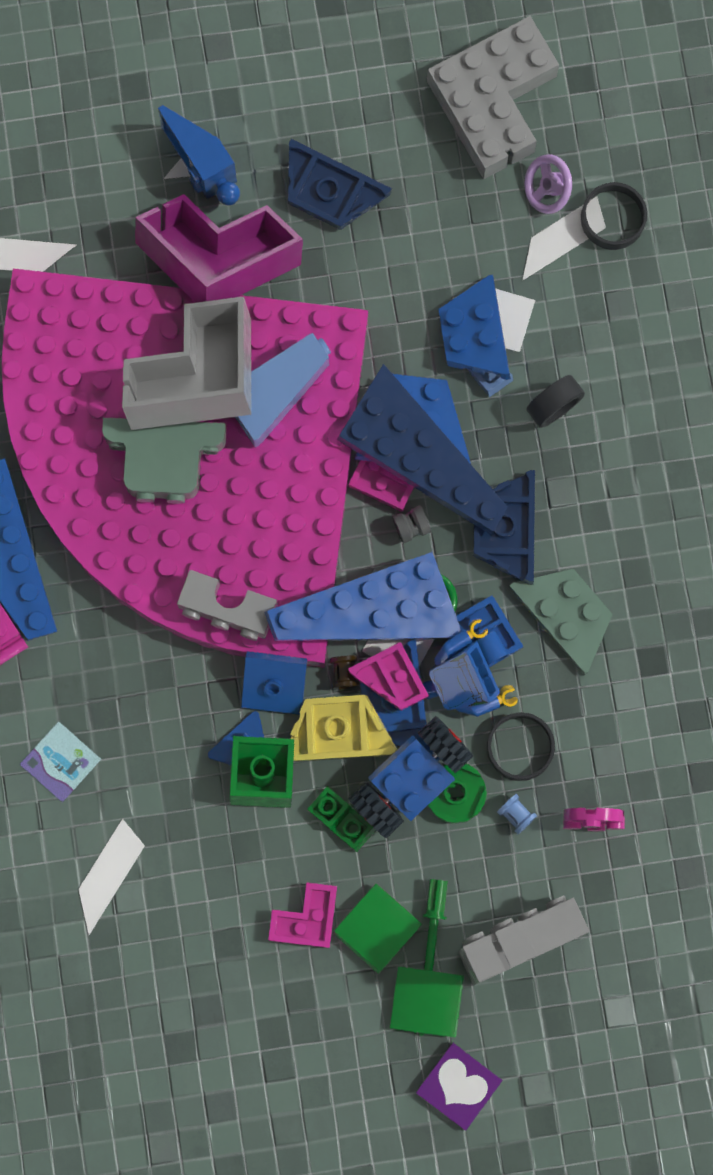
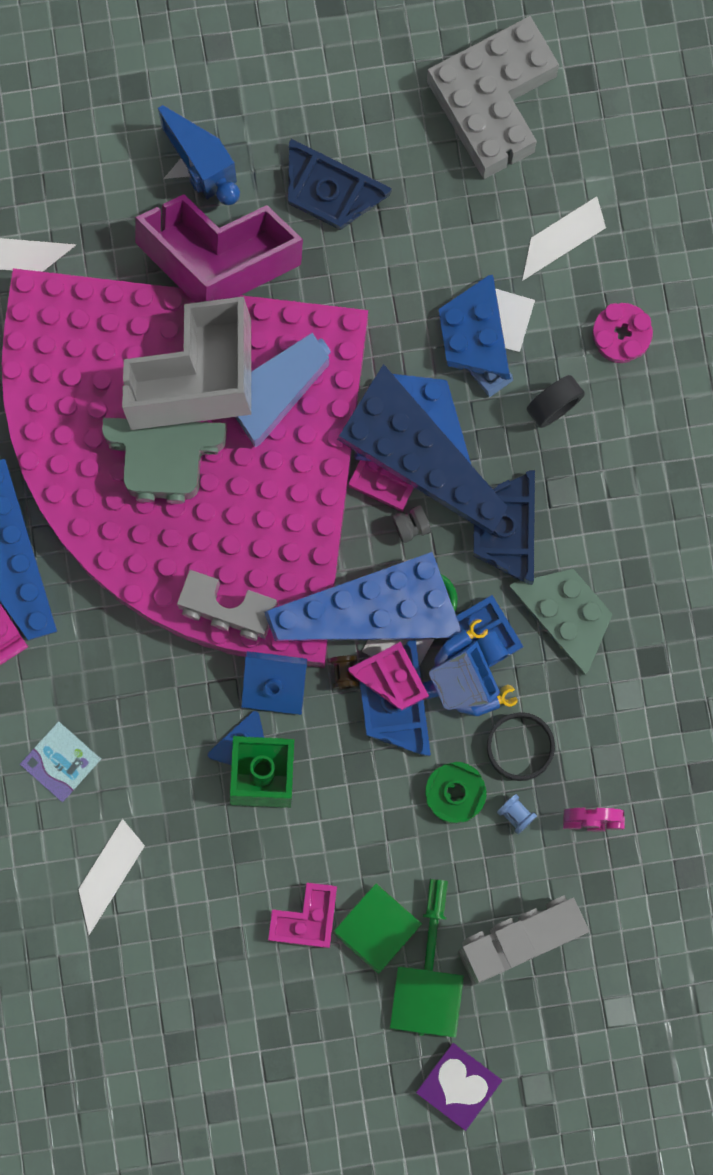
(339, 730): light yellow wing -> none
(341, 819): green slope -> none
(411, 777): plate -> none
(550, 184): lavender piece -> none
(623, 188): black tyre -> none
(630, 347): none -> dark pink plate

